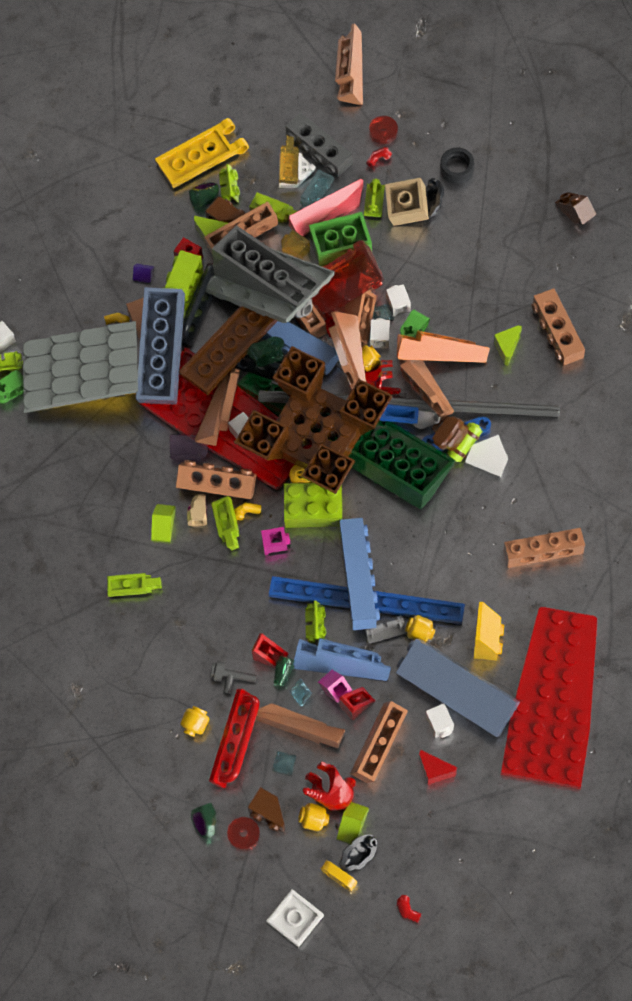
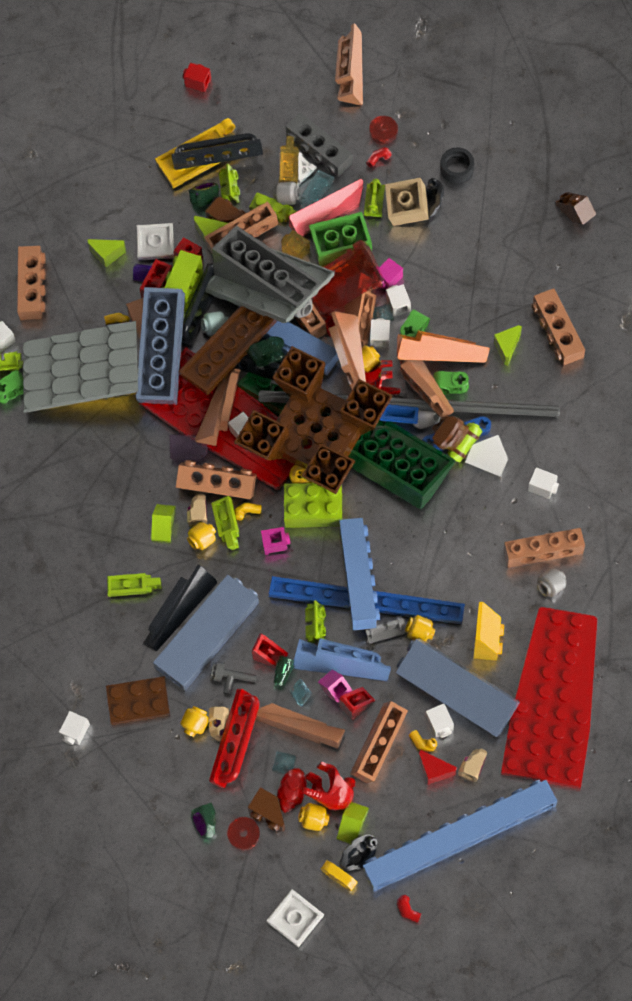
(27, 257): none -> nougat brick
(74, 728): none -> white brick
(107, 250): none -> lime slope
(137, 700): none -> reddish brown plate
(155, 241): none -> white plate
(156, 276): none -> red brick
(178, 606): none -> black wedge
(196, 77): none -> red brick
(201, 536): none -> yellow head
(206, 632): none -> sand blue brick
(212, 322): none -> light aqua head
(217, 721): none -> tan rock
(254, 149): none -> black piece
(287, 193): none -> light grey head
(291, 789): none -> red arm
(391, 272): none -> dark pink brick
(423, 744): none -> yellow arm
(450, 381): none -> bright green piece
(459, 835): none -> medium blue brick
(472, 765): none -> tan rock
(543, 483): none -> white brick
(551, 582): none -> light grey head

